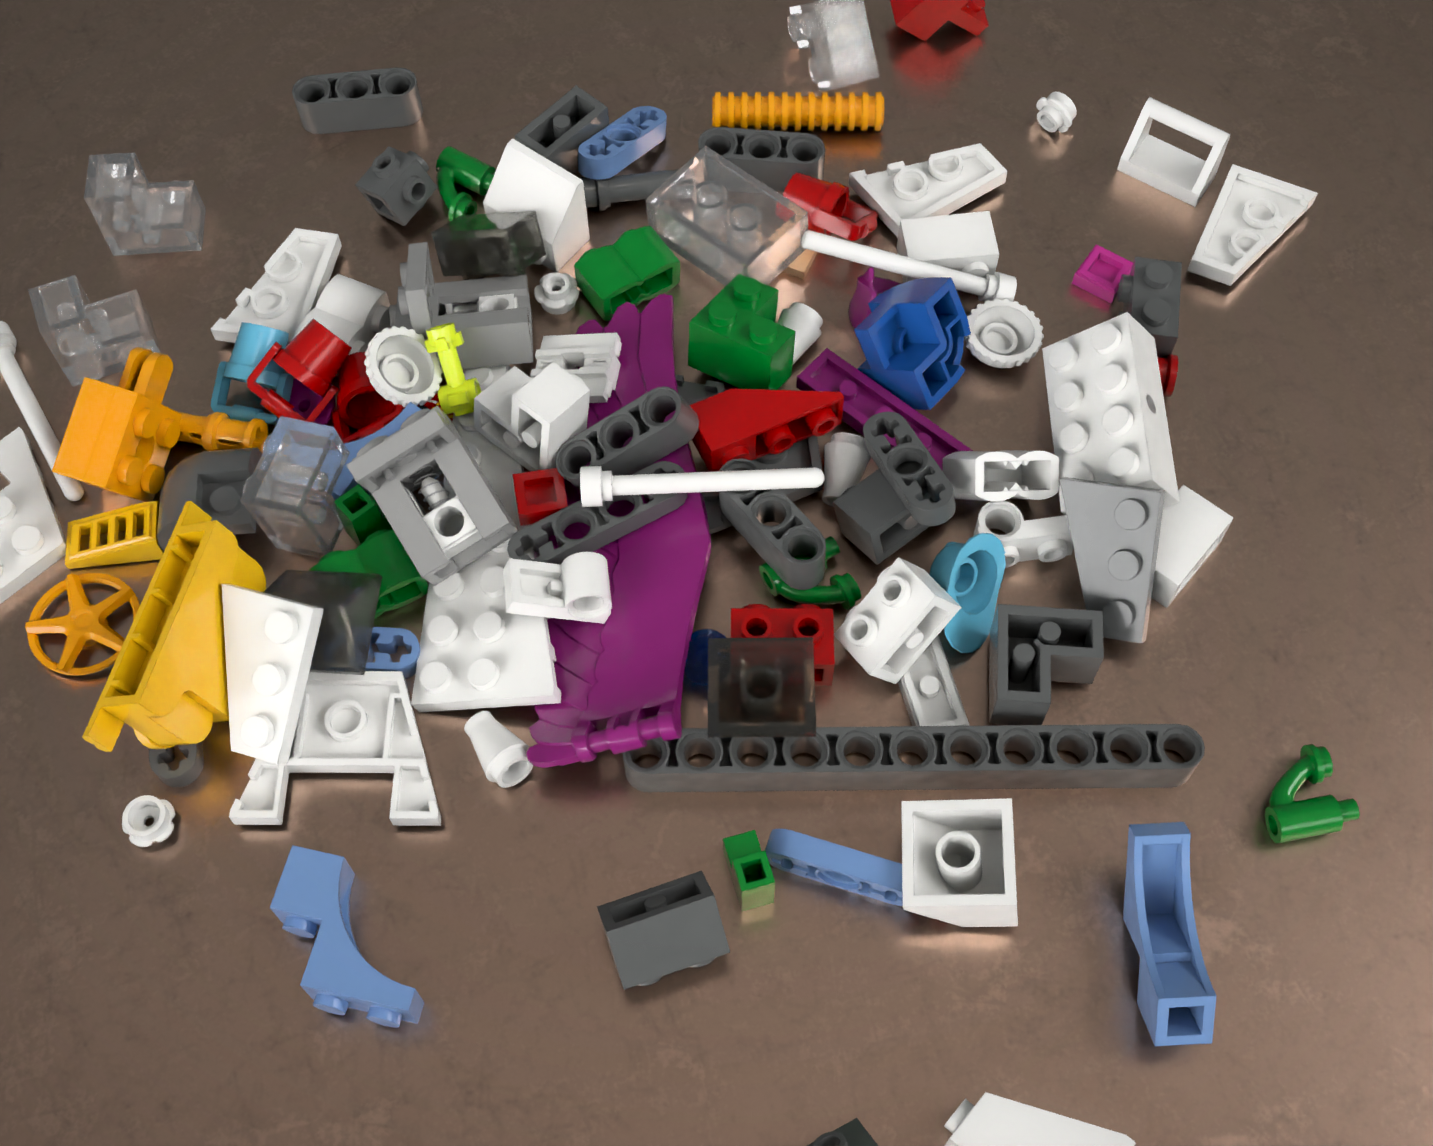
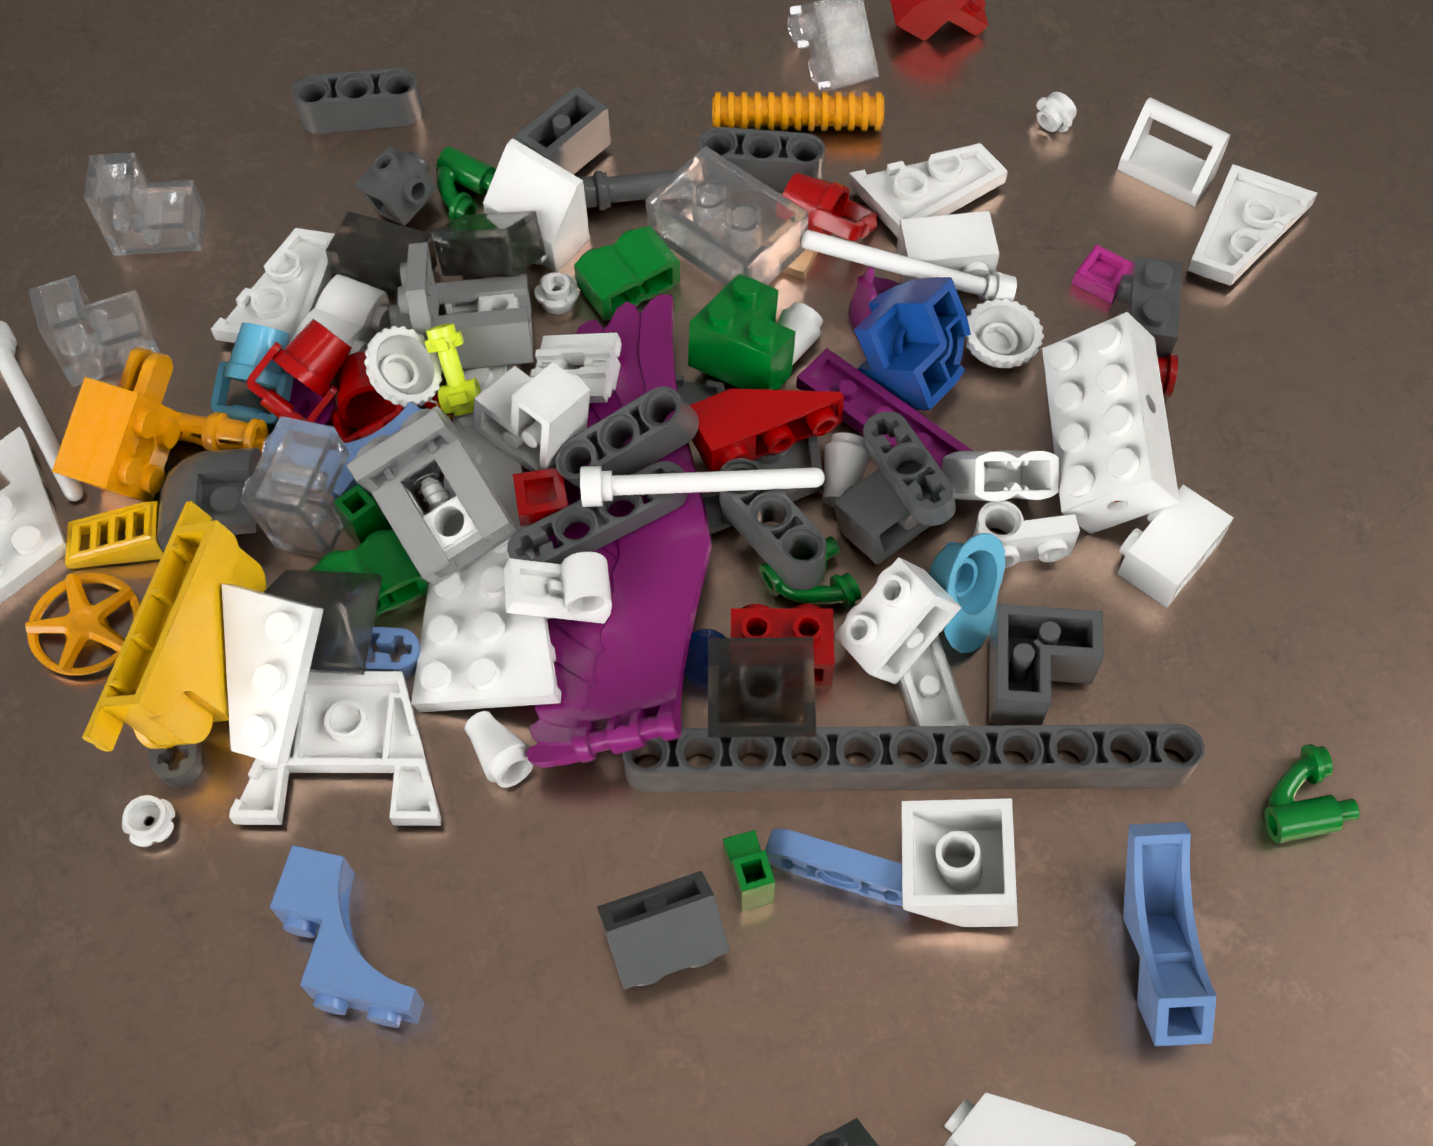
(373, 250): none -> clear smoke brick
(621, 142): medium blue beam -> none
(1115, 550): wing -> none

